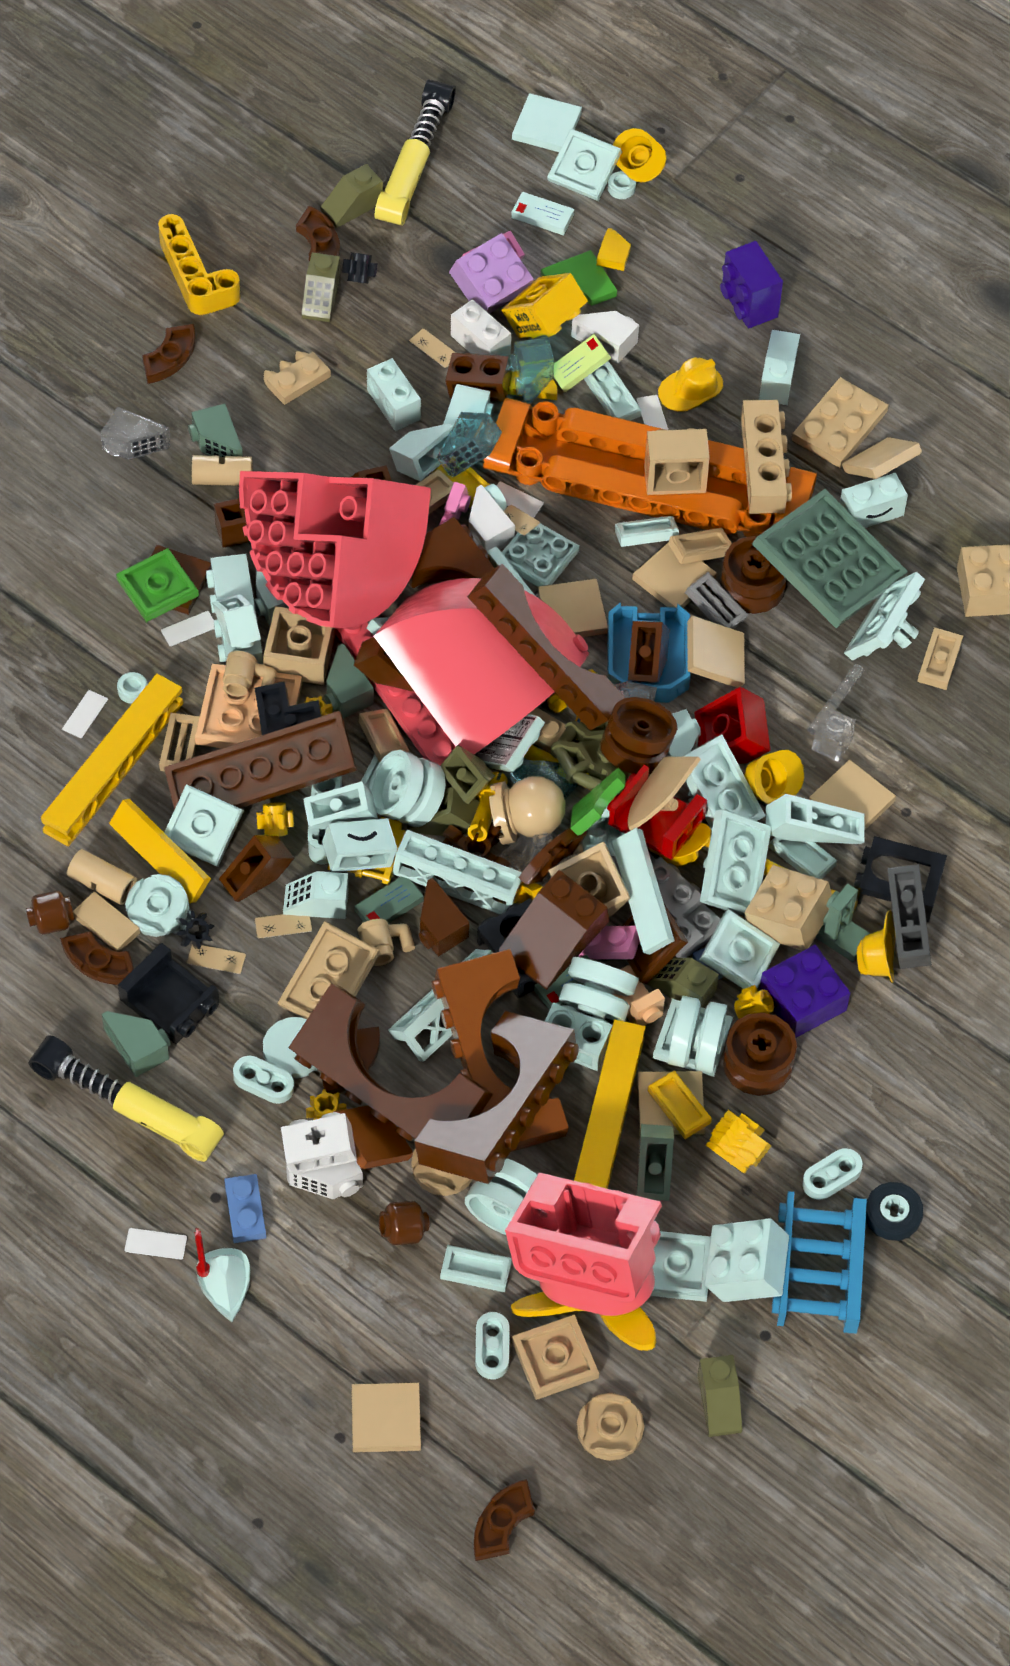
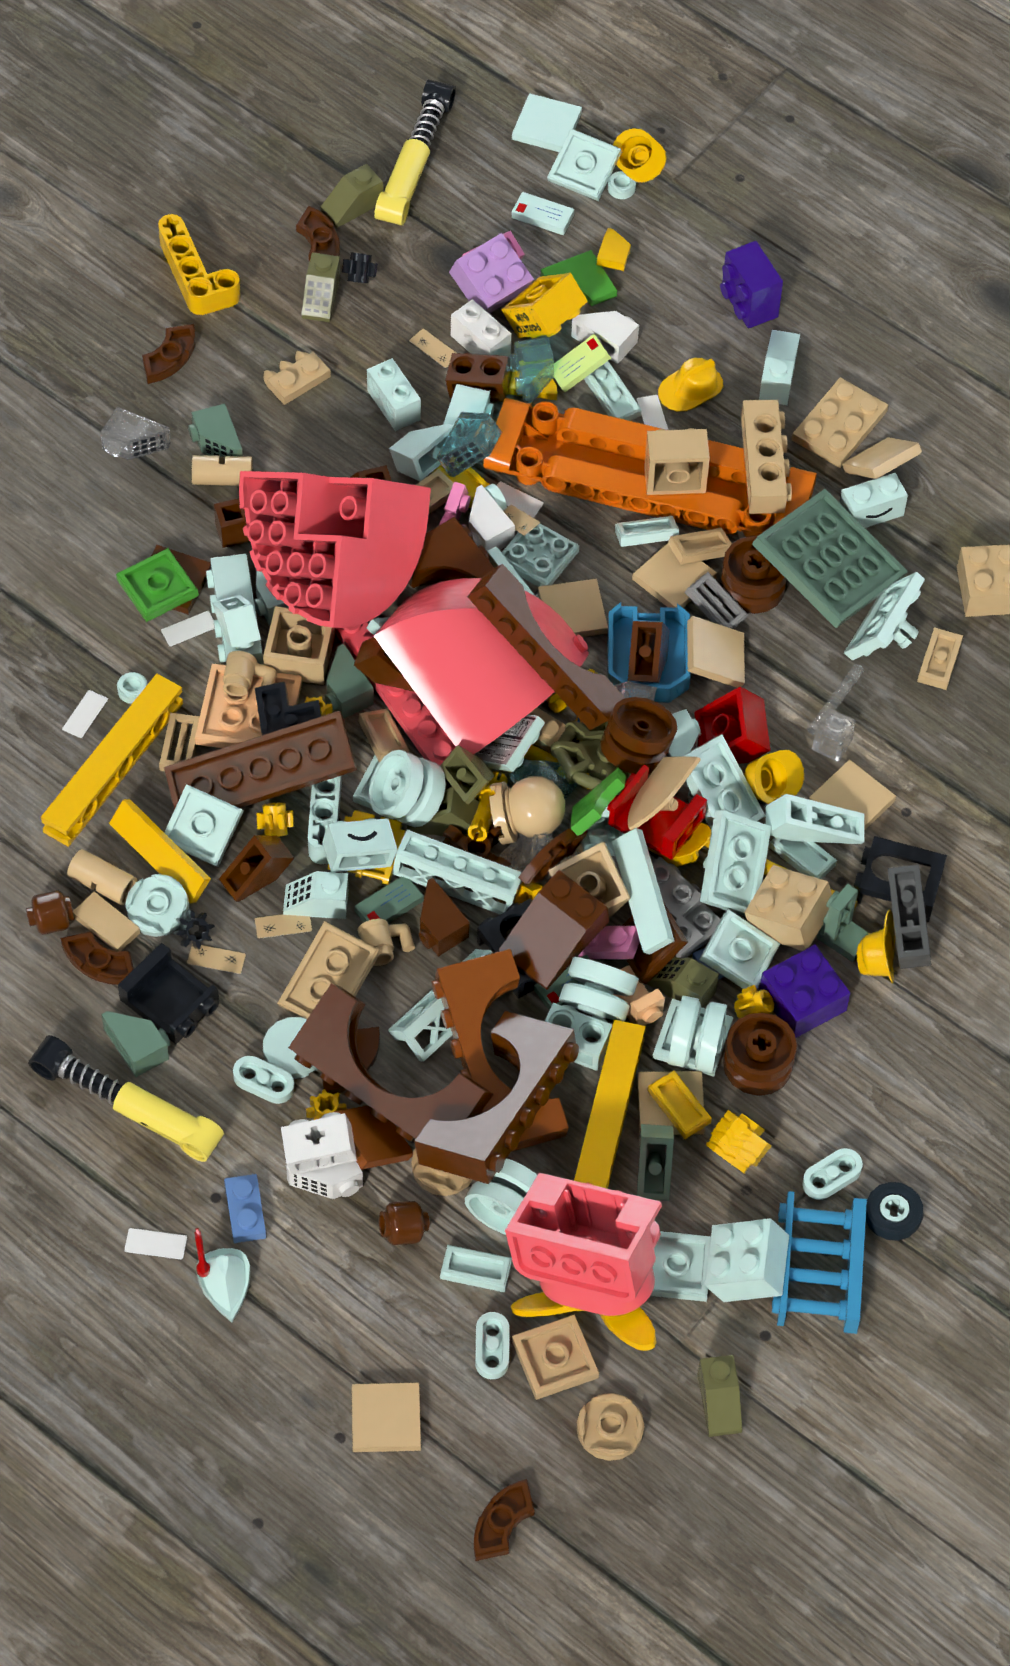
(346, 804): light aqua slope -> none

